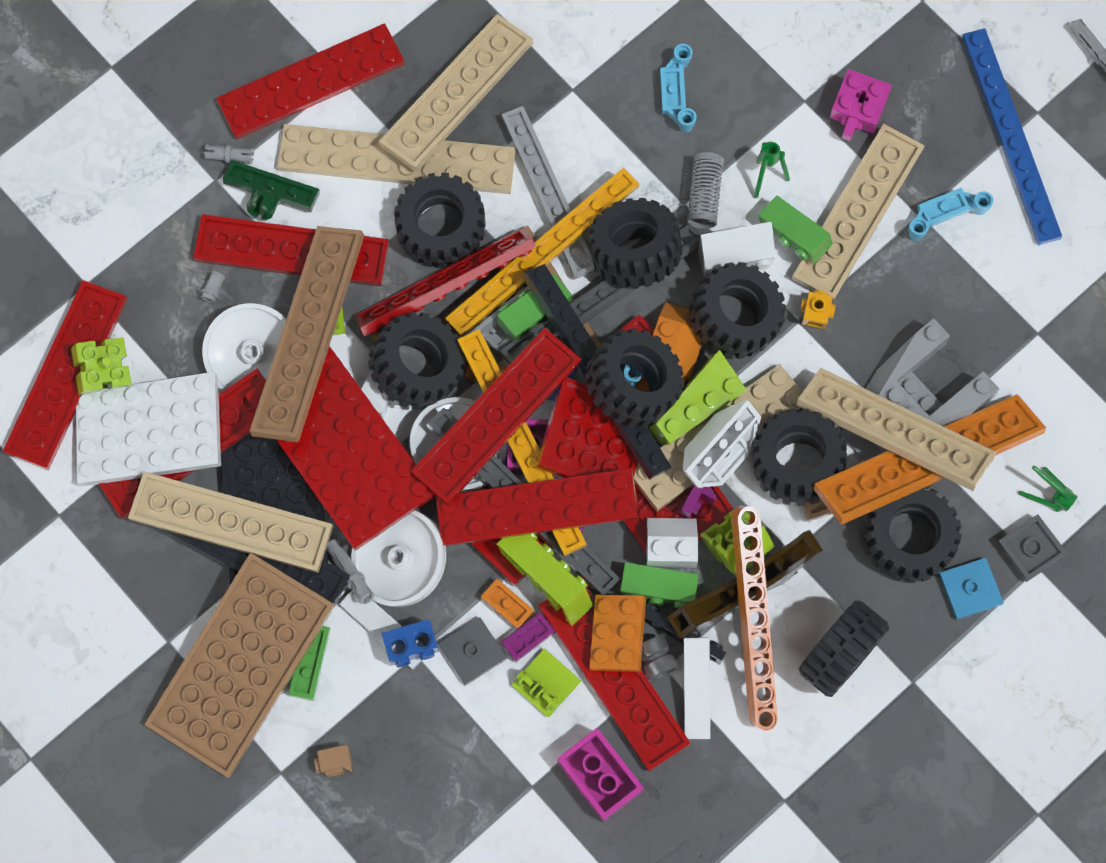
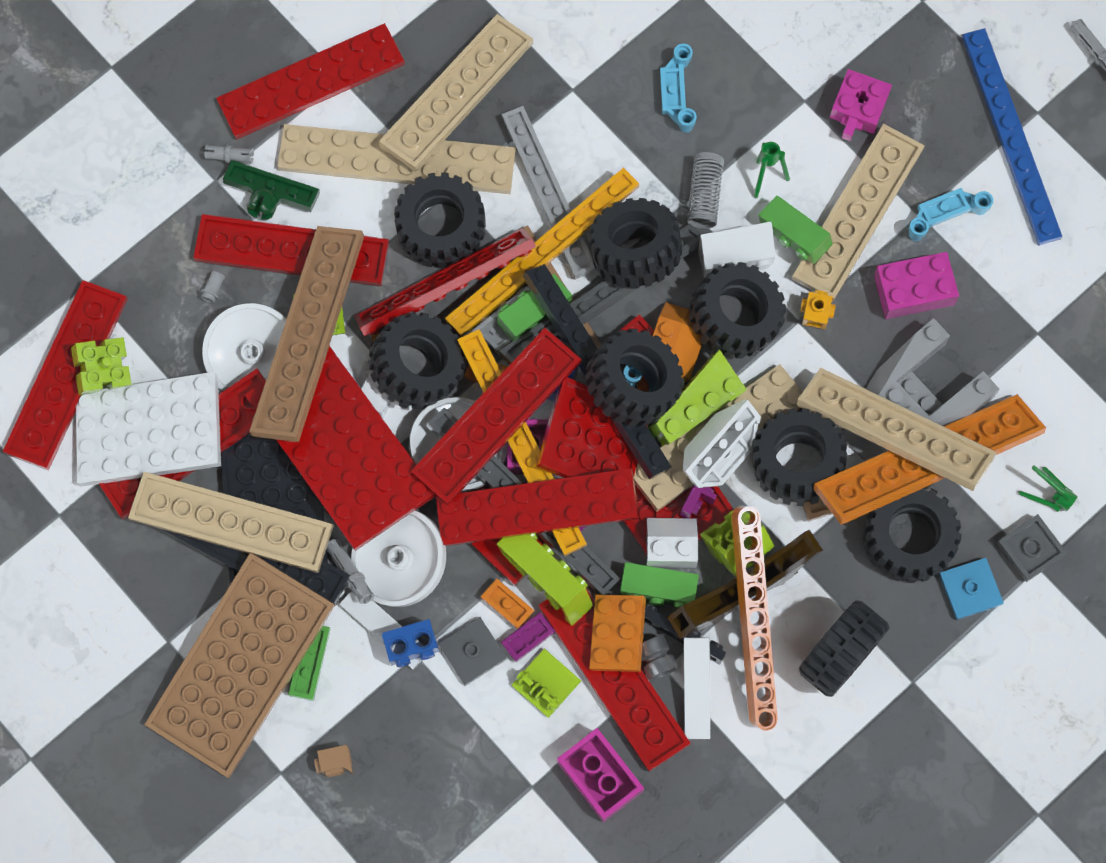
(916, 285): none -> dark pink brick

